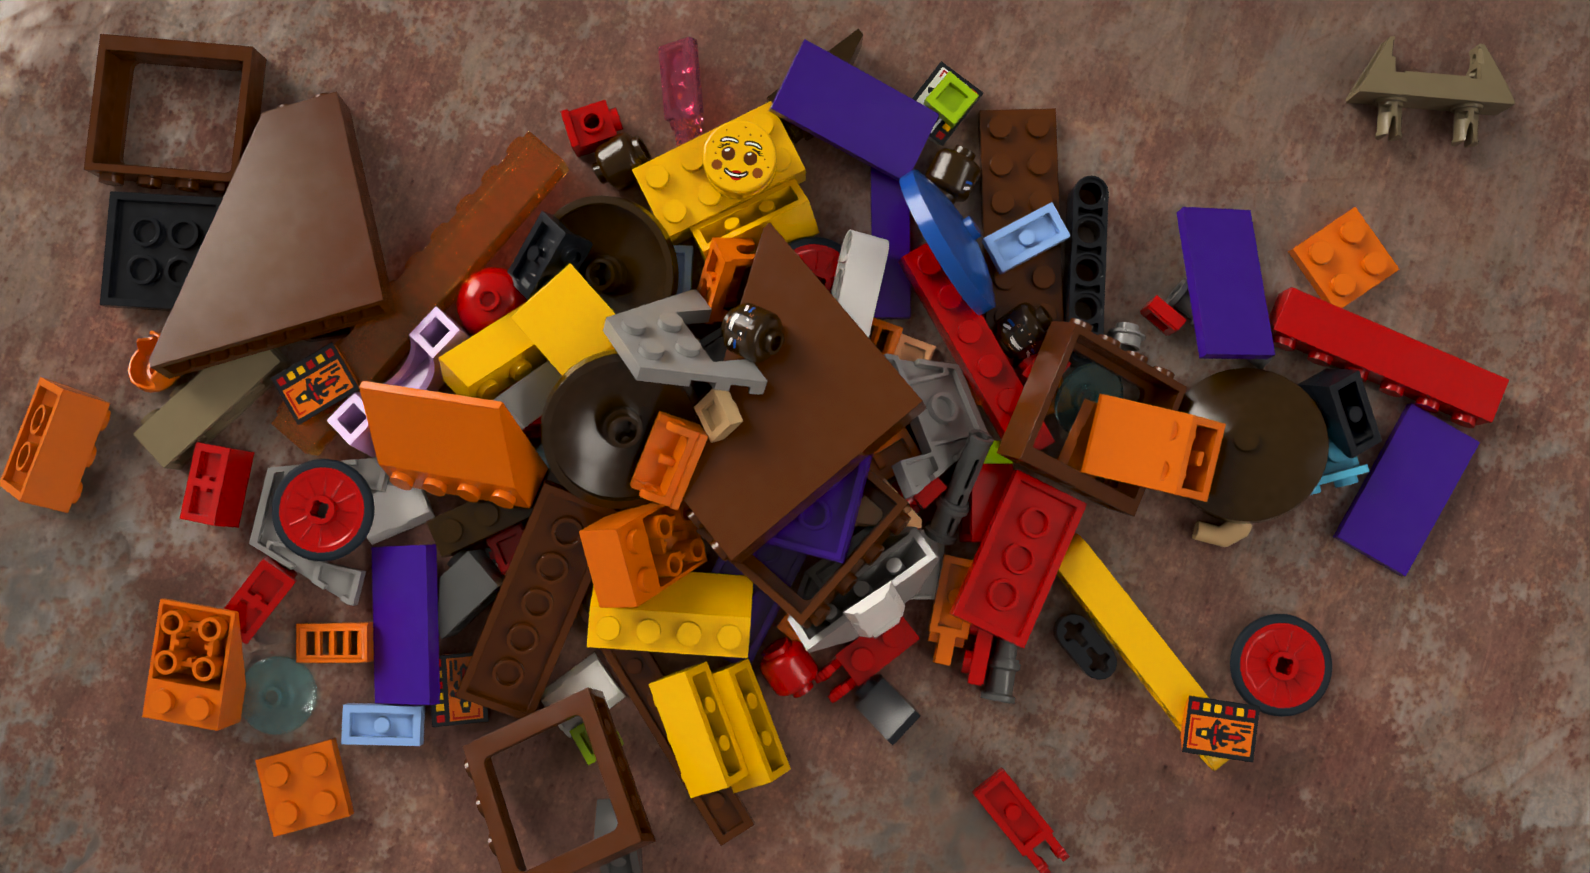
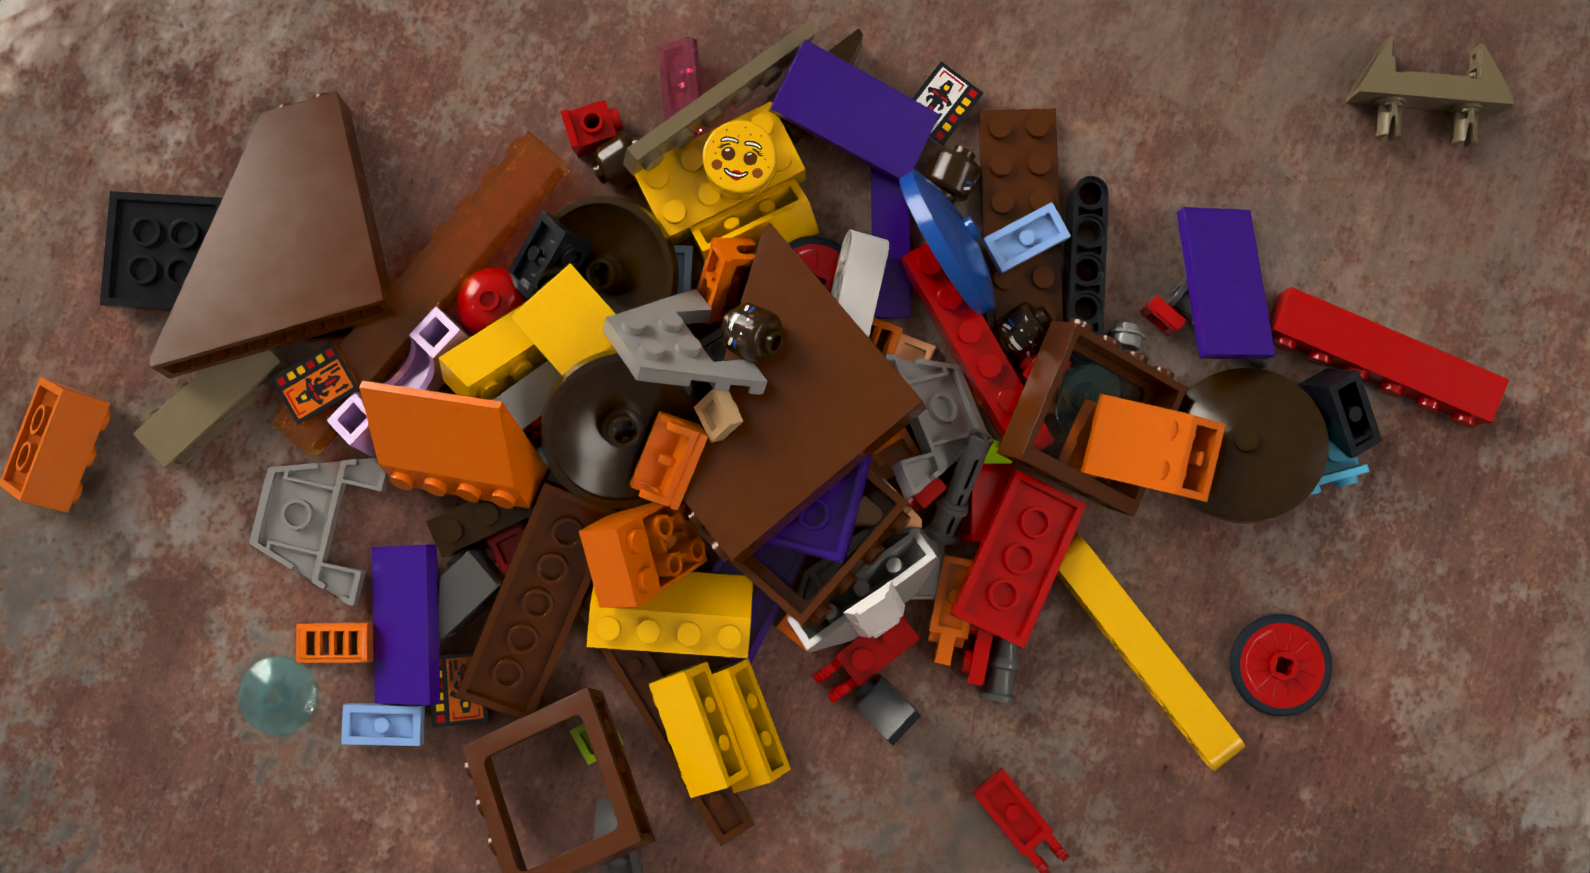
(112, 97): reddish brown piece -> none
(140, 371): orange hair -> none
(196, 667): orange slope -> none
(217, 485): red hinge -> none
(260, 595): red hinge -> none
(304, 787): orange plate -> none
(345, 522): red wheel -> none
(398, 512): white piece -> none
(586, 674): white piece -> none
(710, 107): none -> dark tan plate
(788, 667): red head -> none
(951, 99): lime plate -> none
(1078, 652): black beam -> none
(1219, 728): piece -> none
(1220, 535): tan arm -> none
(1344, 259): orange plate -> none
(1406, 489): dark purple tile -> none

